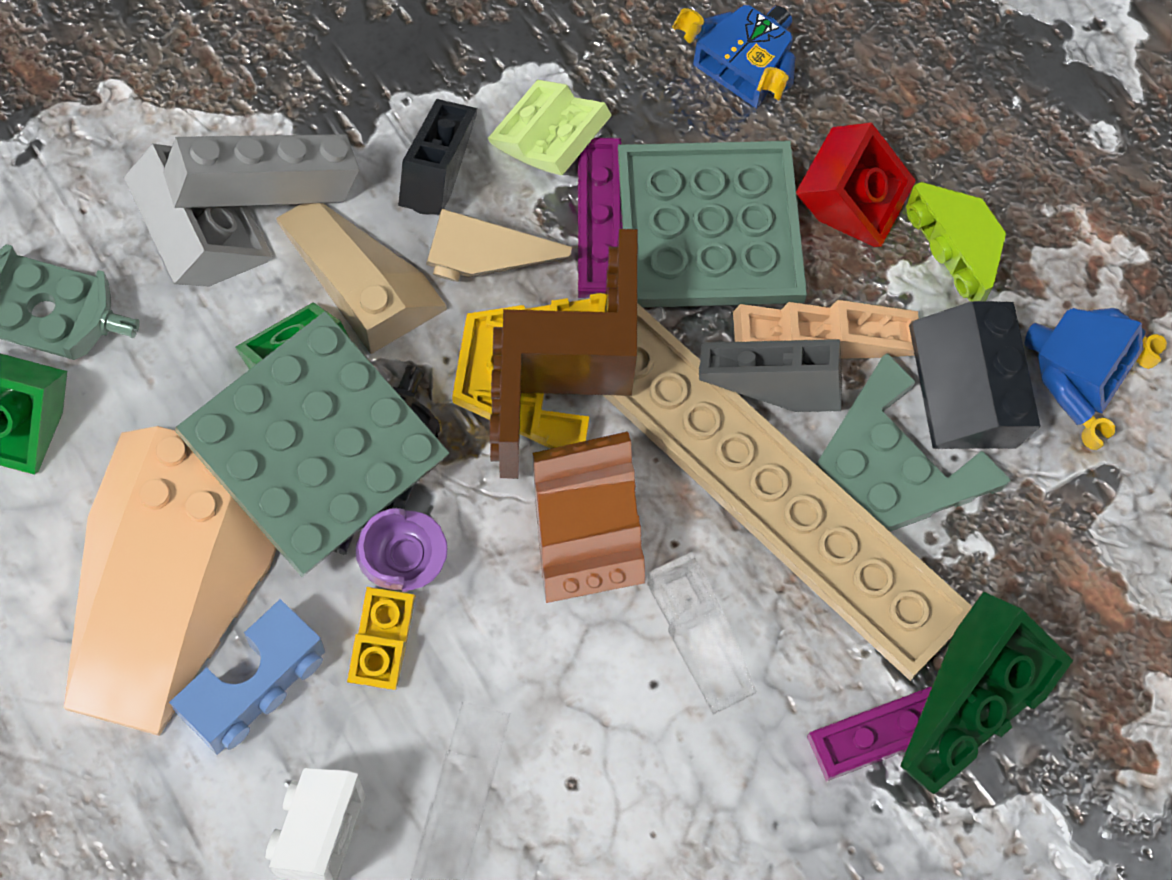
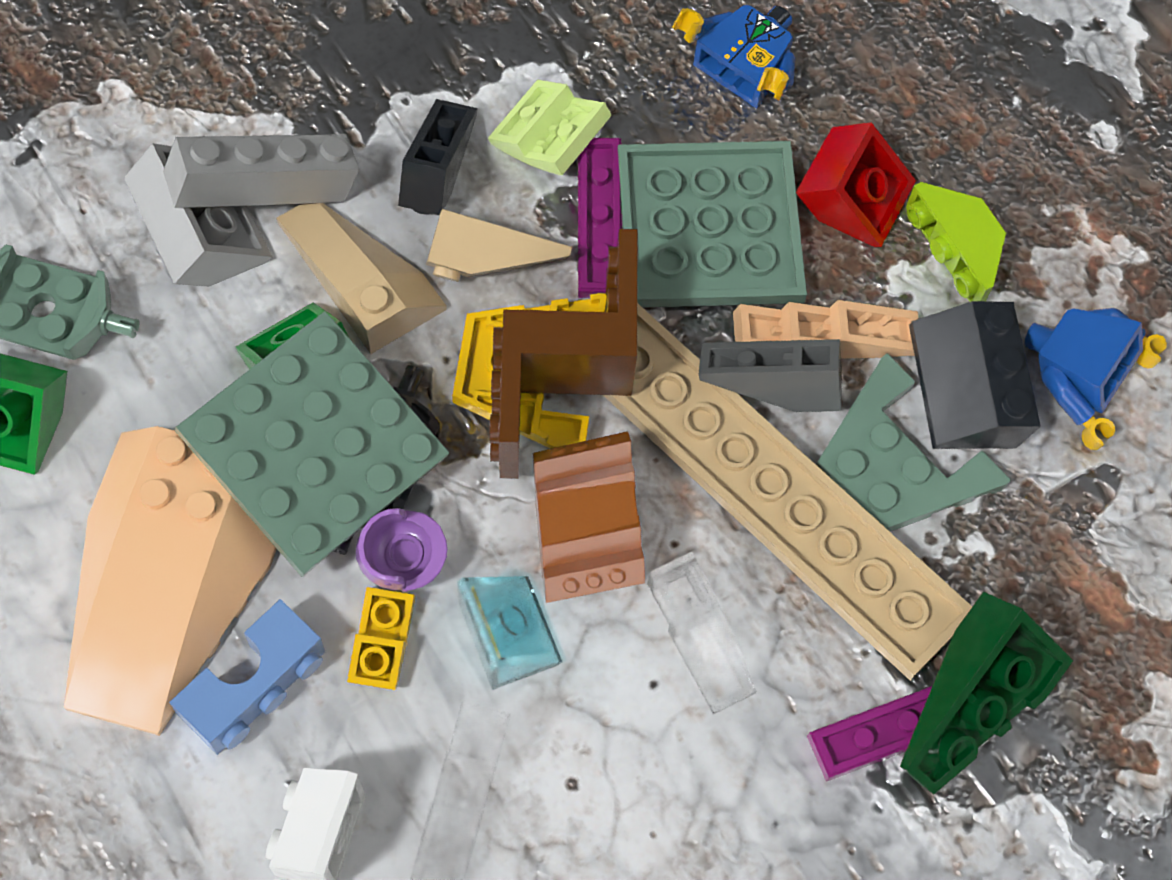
(507, 627): none -> clear light blue slope

